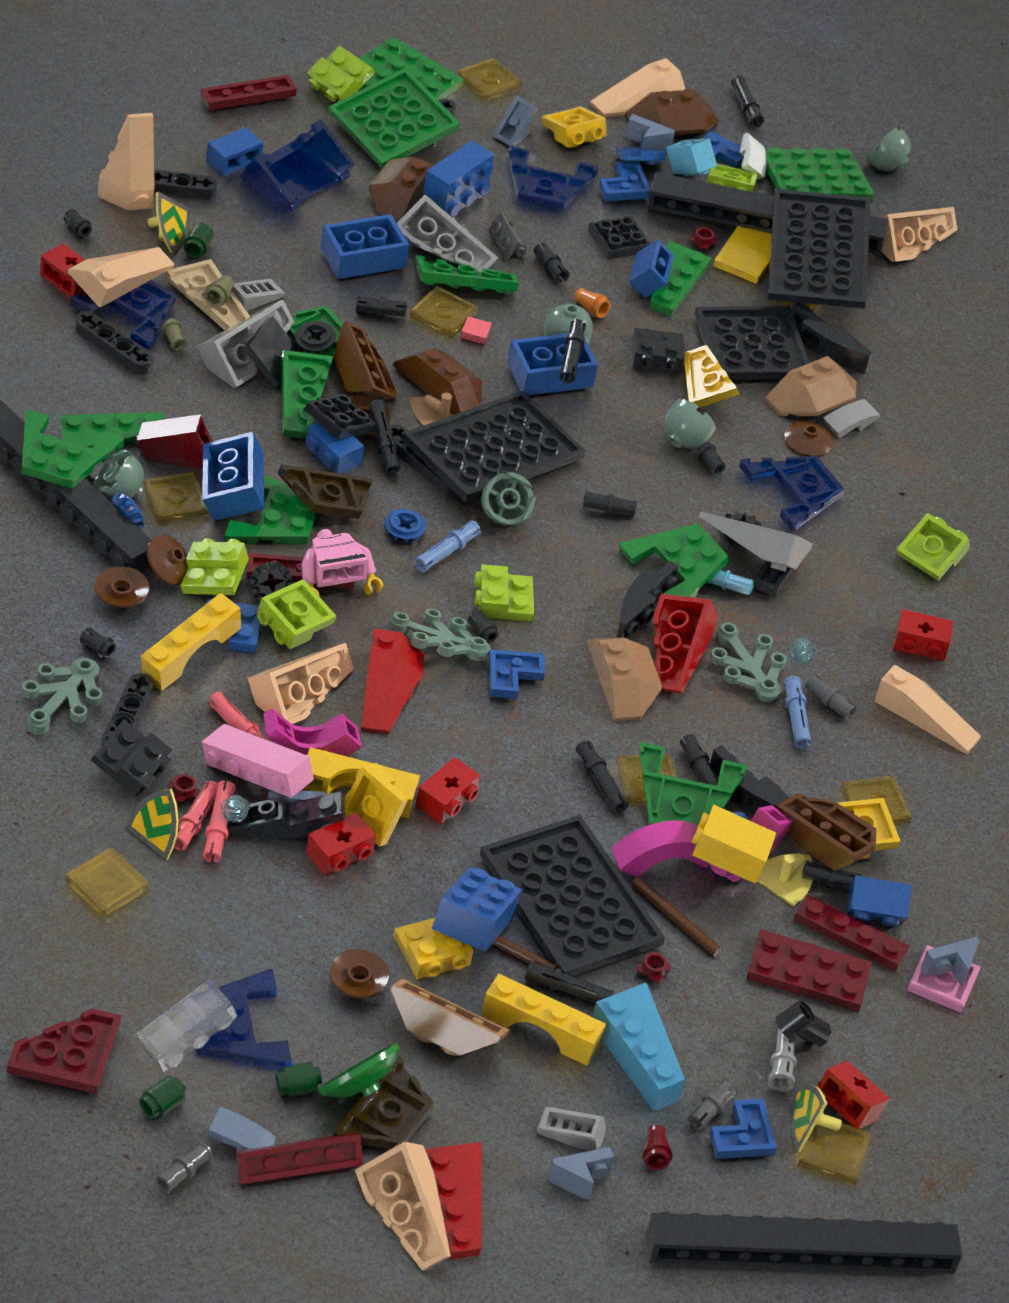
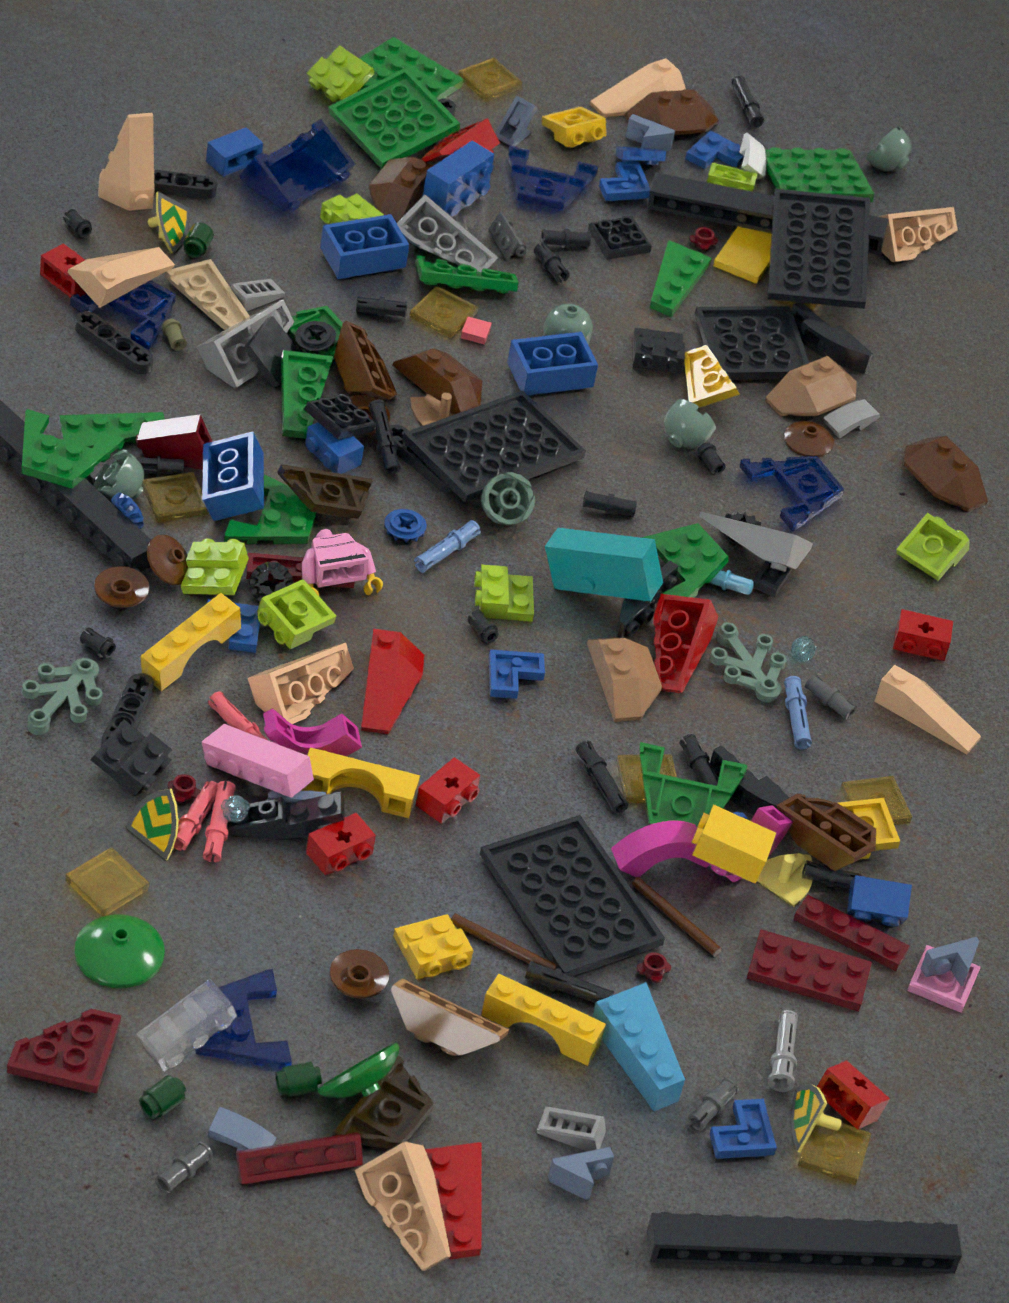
(116, 960): none -> green dish
(162, 465): none -> black axle
(219, 291): olive cone -> none
(248, 92): dark red plate -> none
(342, 210): none -> lime plate
(376, 801): yellow plate -> none
(448, 644): sand green plant -> none
(477, 908): blue brick -> none
(479, 132): none -> red wedge
(566, 238): none -> black pin
(573, 345): black pin -> none
(594, 303): orange cone -> none
(604, 564): none -> teal brick
(651, 268): blue brick -> none
(657, 1150): dark red cone -> none
(691, 157): medium azure brick -> none
(802, 1022): black piece -> none
(946, 472): none -> reddish brown wedge

